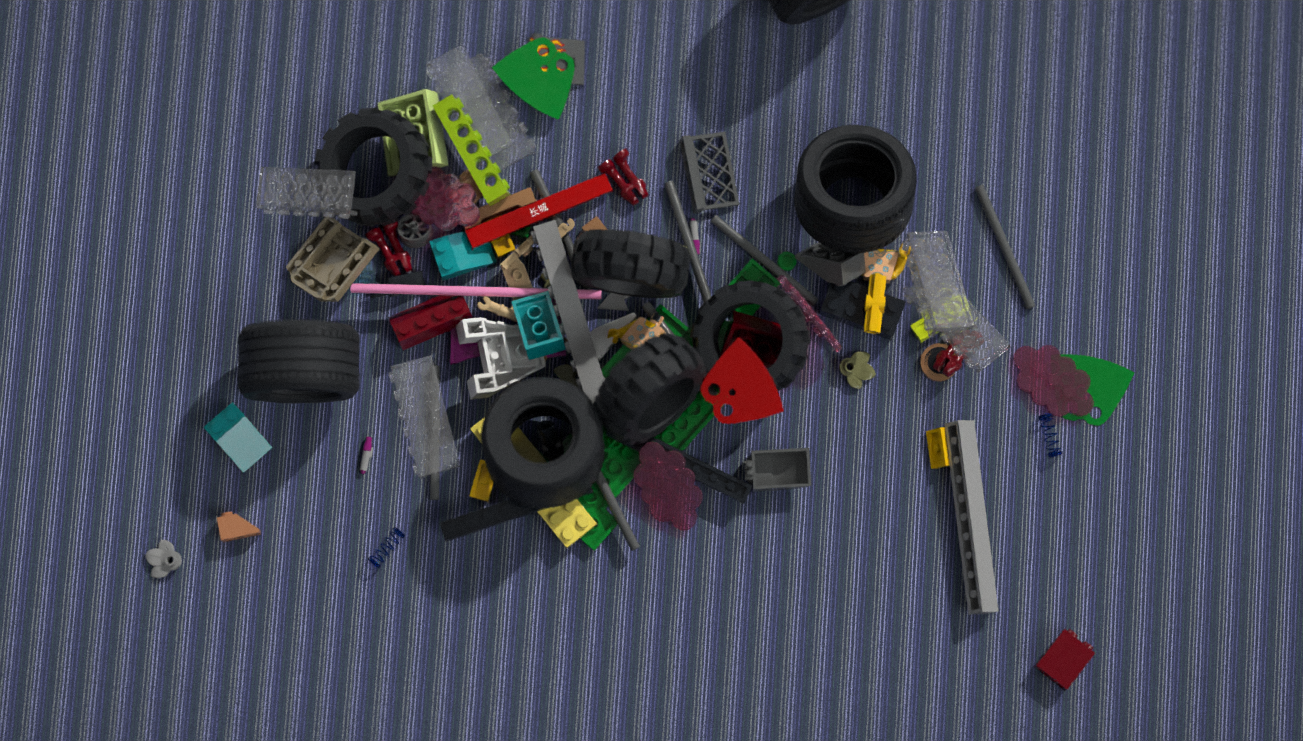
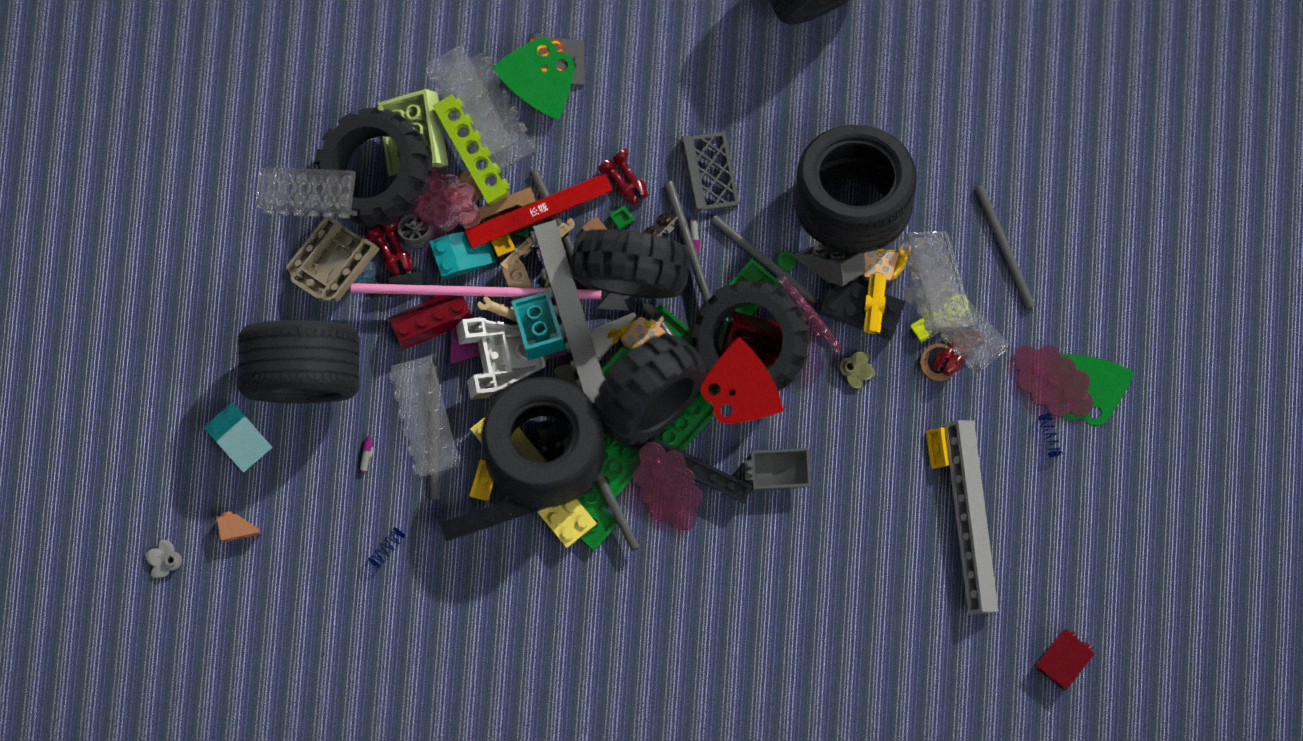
(621, 218): none -> green tile
(663, 222): none -> dark brown hinge

